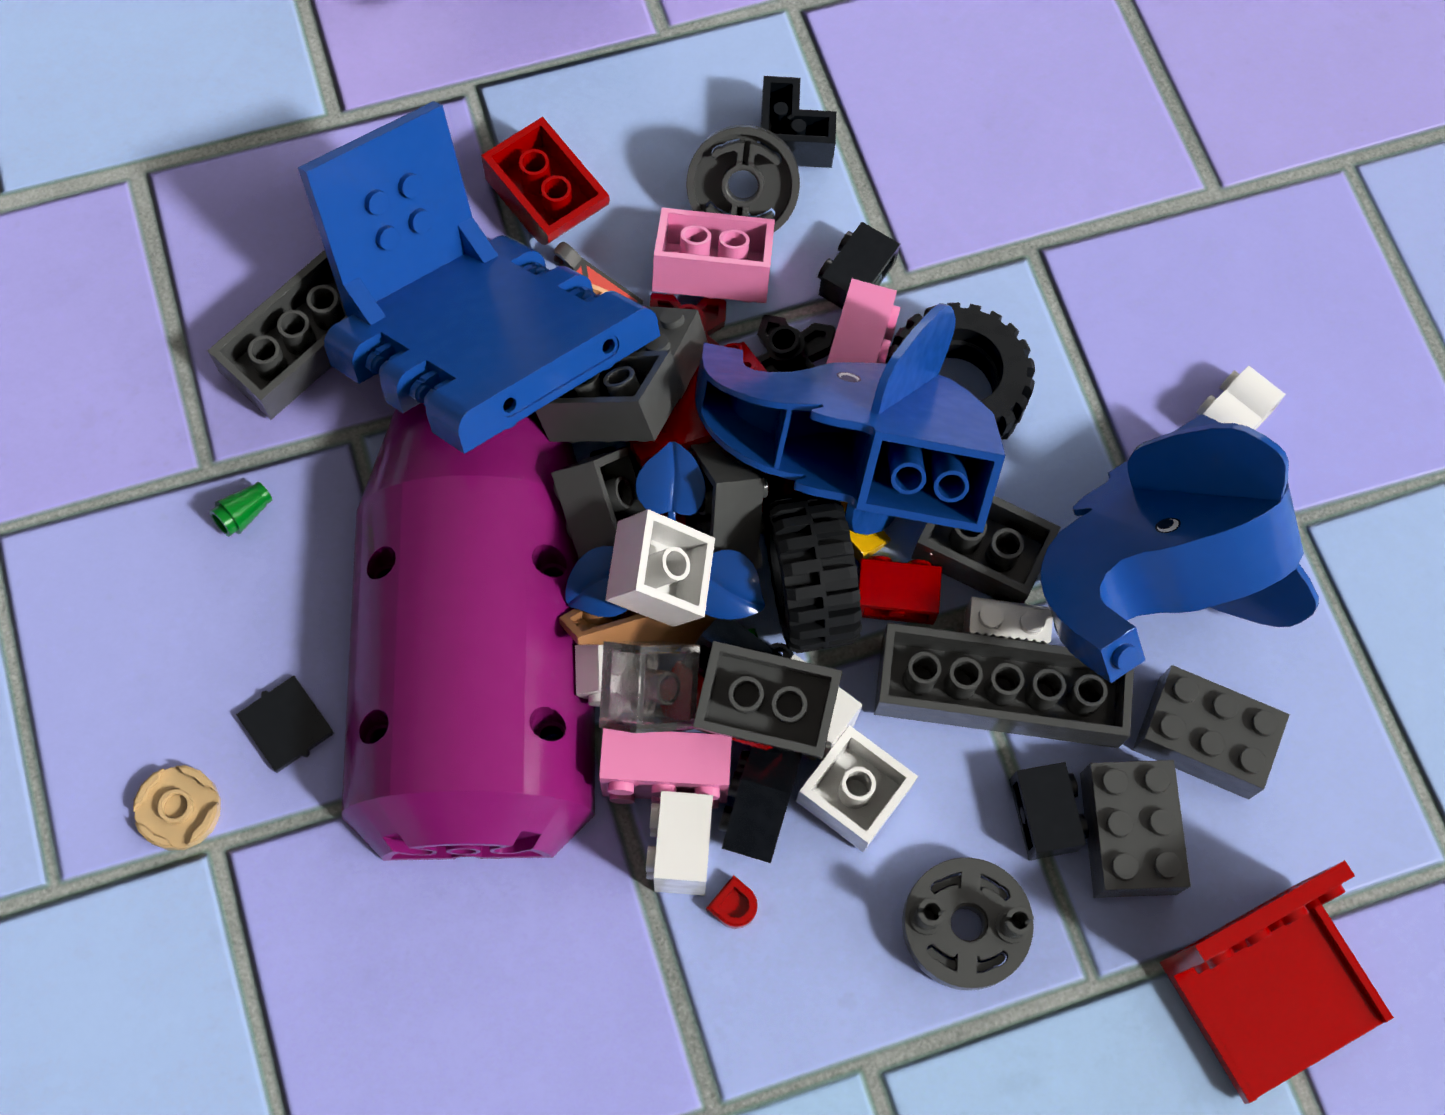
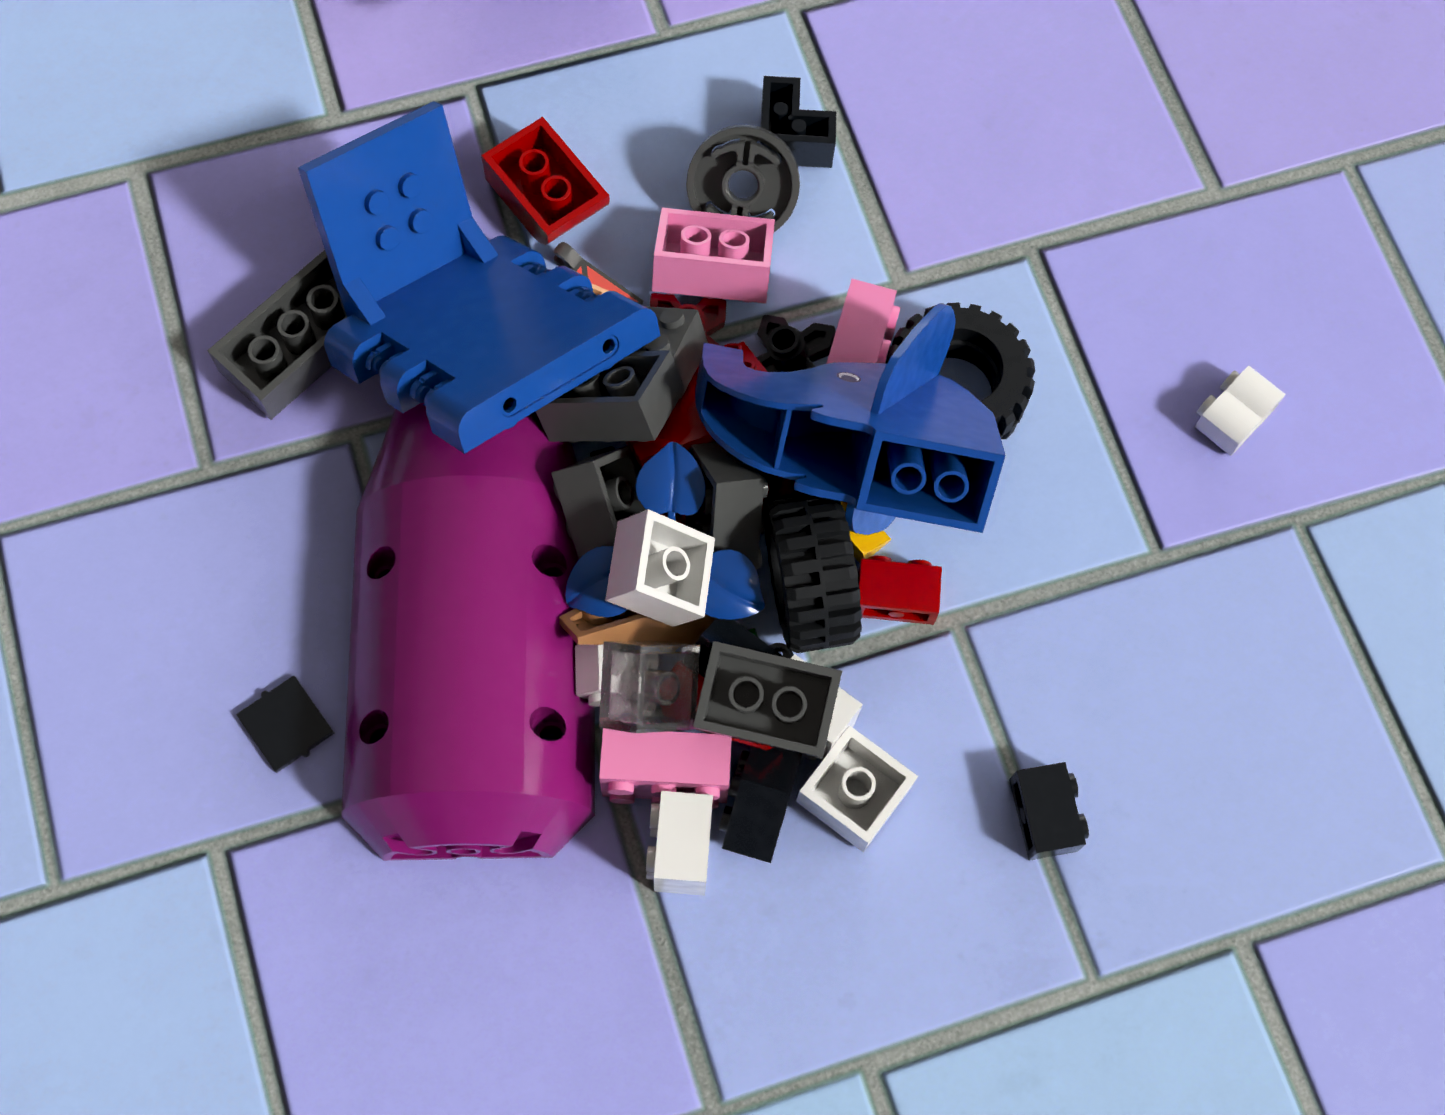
(177, 808): tan tile -> none
(240, 508): green cone -> none
(734, 904): red tile -> none
(862, 256): black brick -> none
(995, 562): dark grey brick -> none
(999, 686): dark grey brick -> none
(1005, 924): dark grey piece -> none
(1008, 620): white brick -> none
(1134, 829): dark grey brick -> none
(1178, 531): blue animal -> none
(1211, 732): dark grey brick -> none
(1278, 986): red bracket -> none

